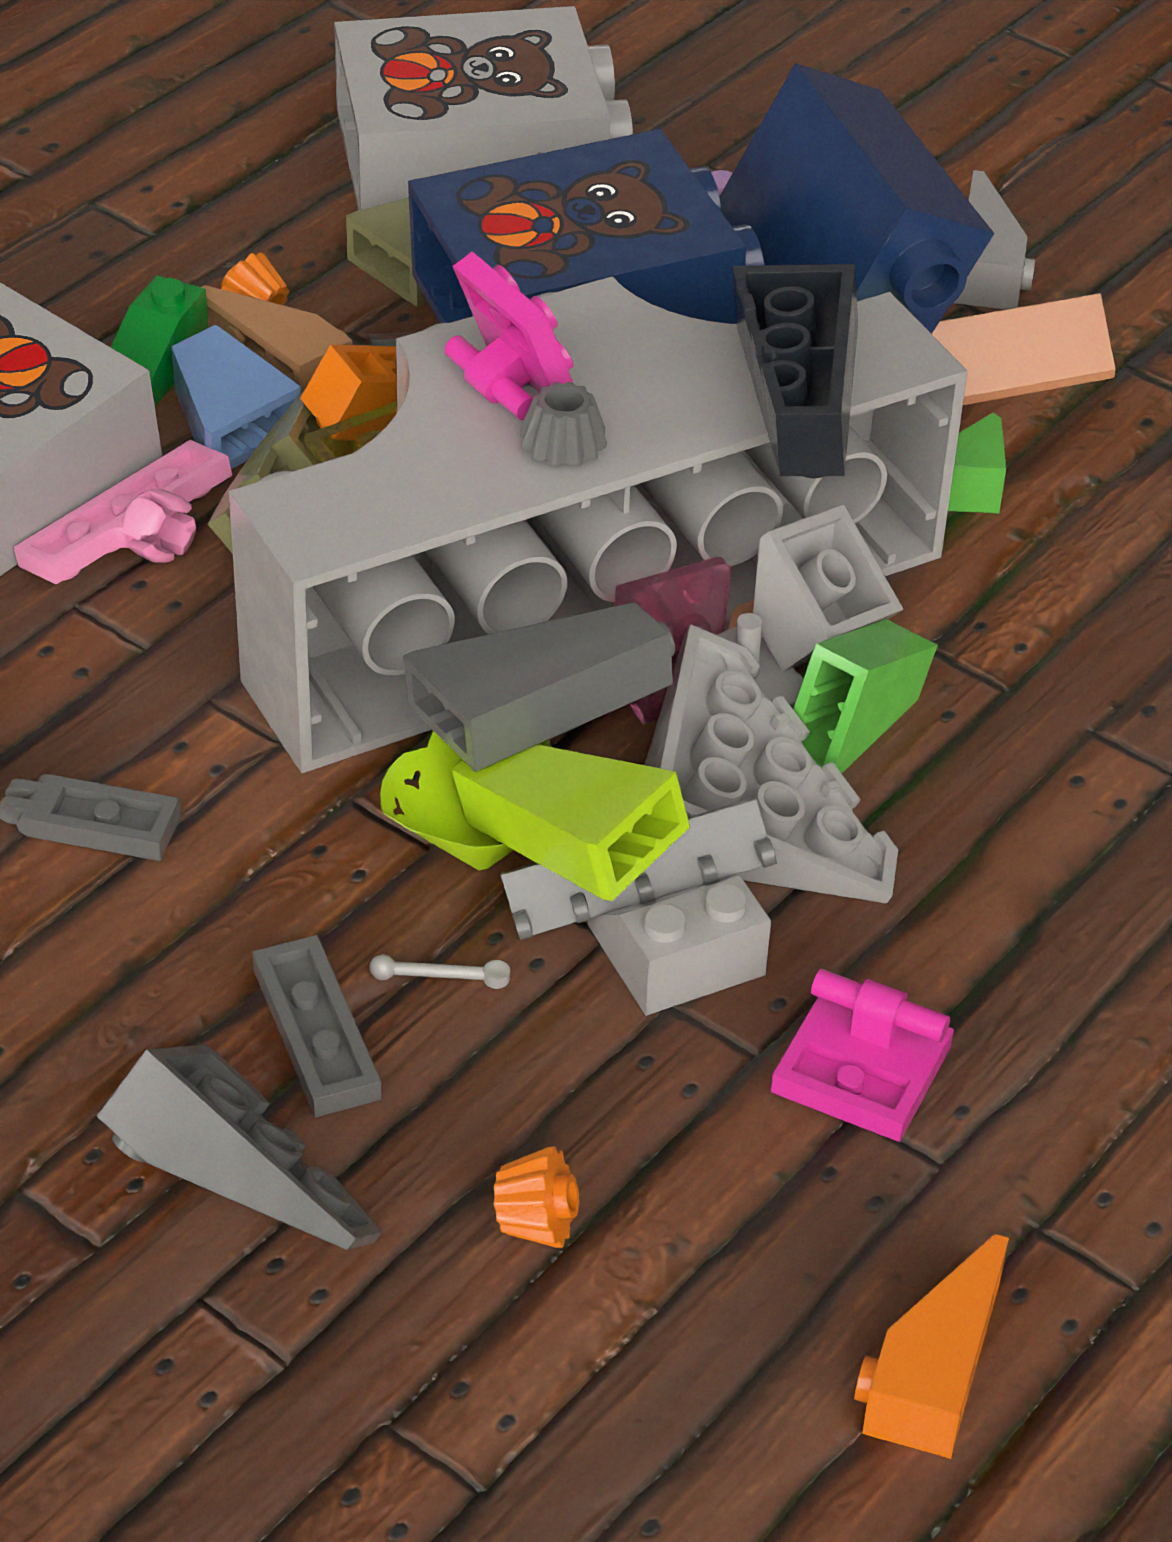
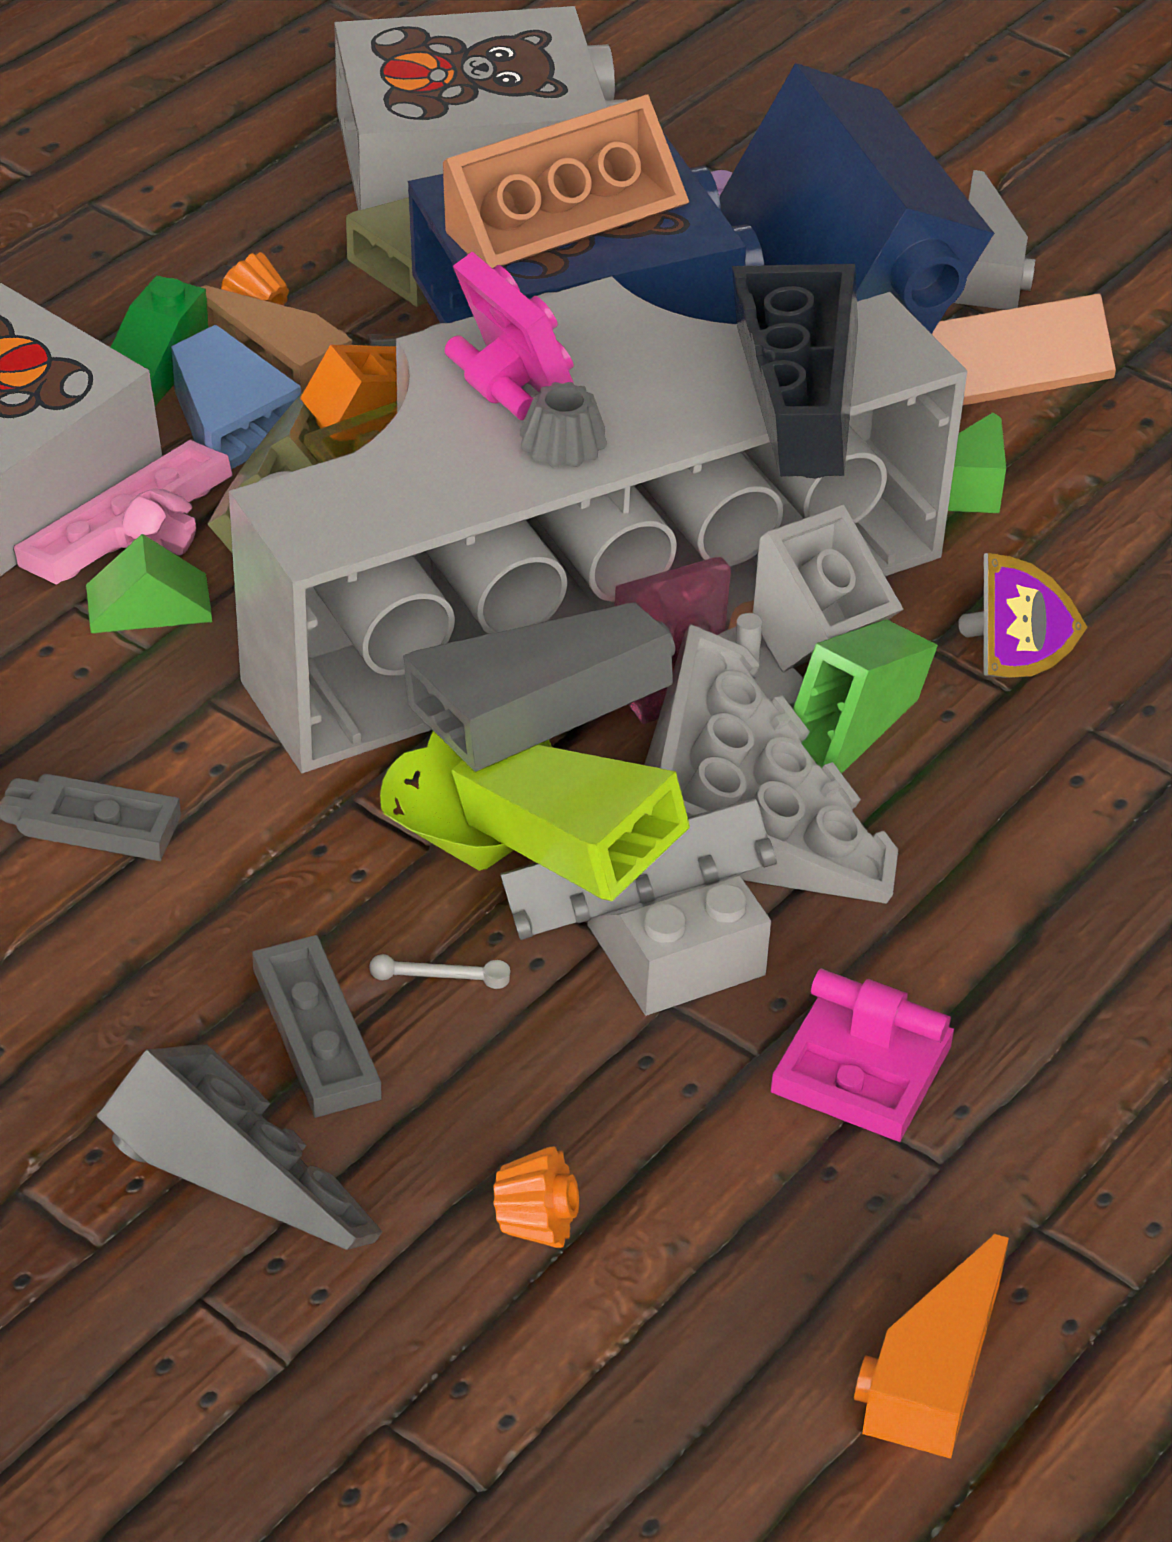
(147, 590): none -> bright green slope
(561, 183): none -> nougat slope
(1024, 619): none -> shield

